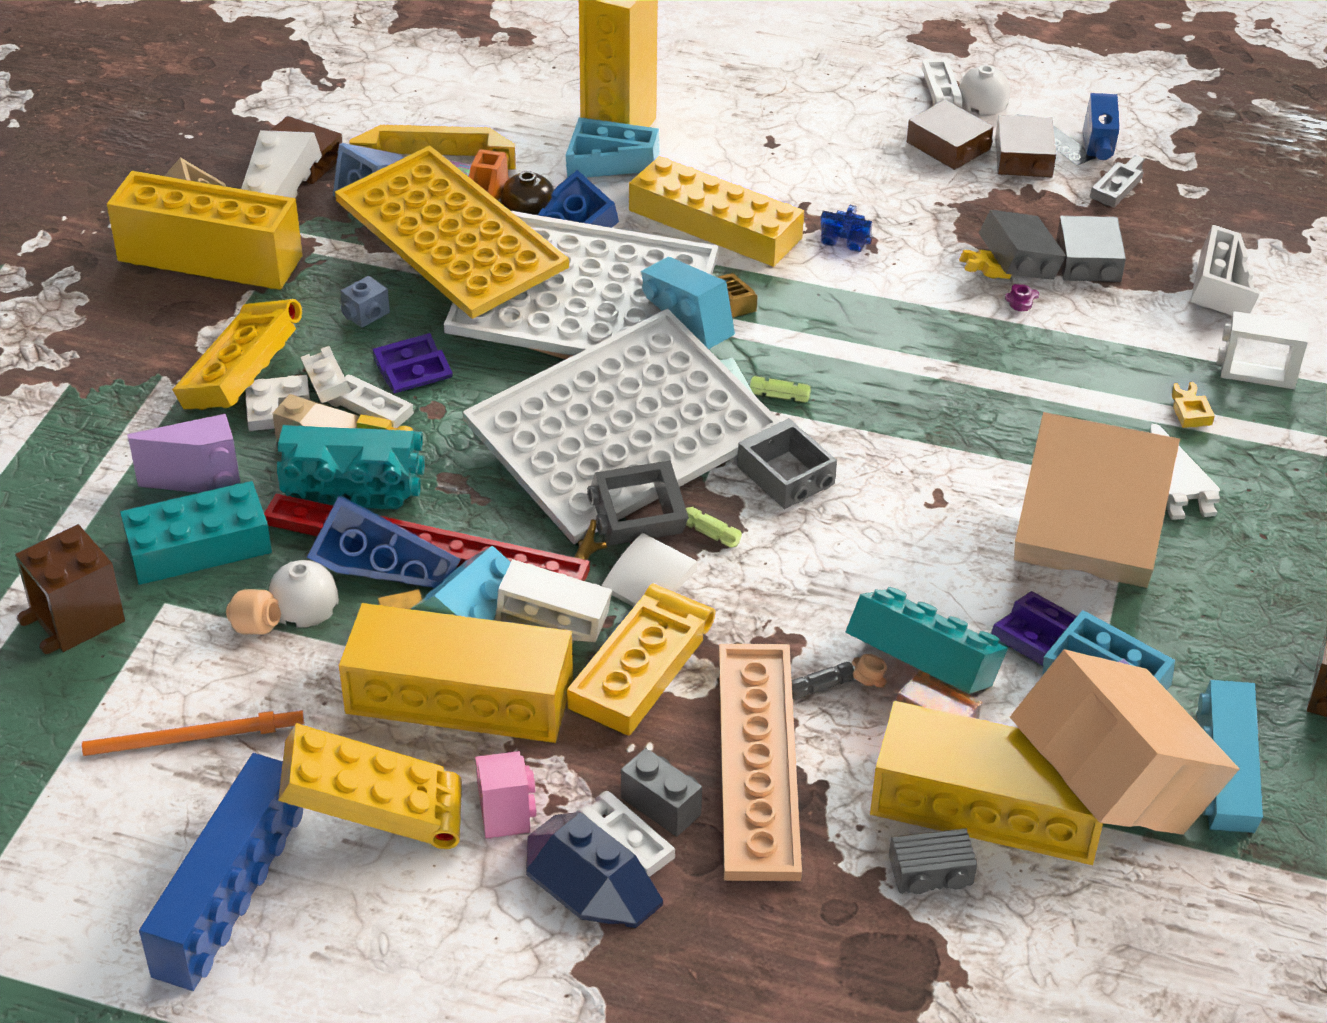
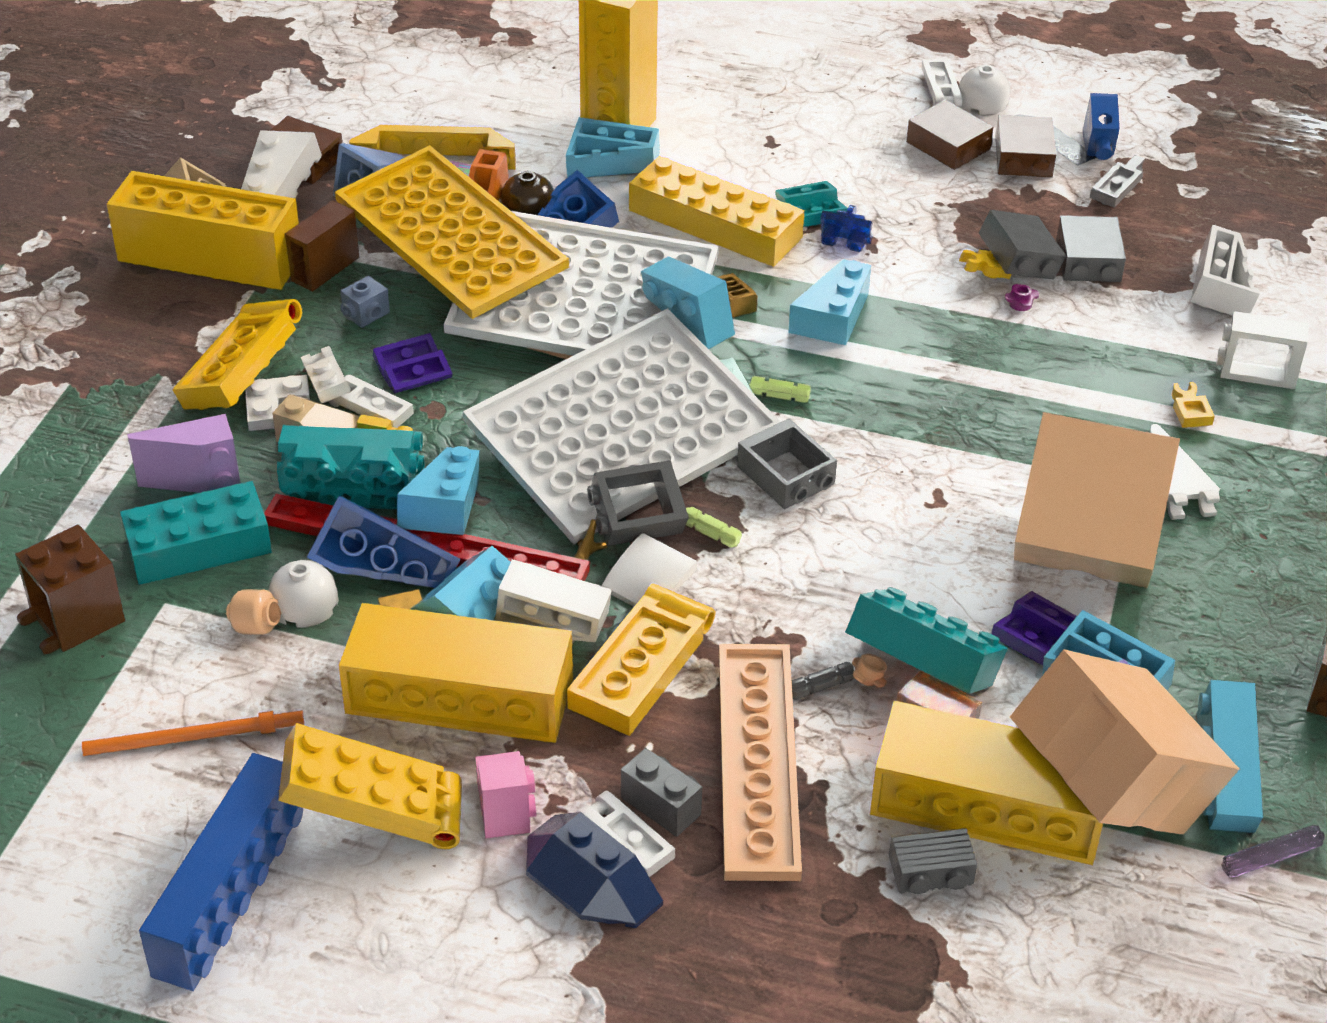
(322, 245): none -> reddish brown brick
(441, 493): none -> medium azure wedge
(812, 199): none -> teal slope
(832, 303): none -> medium azure wedge
(1272, 851): none -> clear purple axle

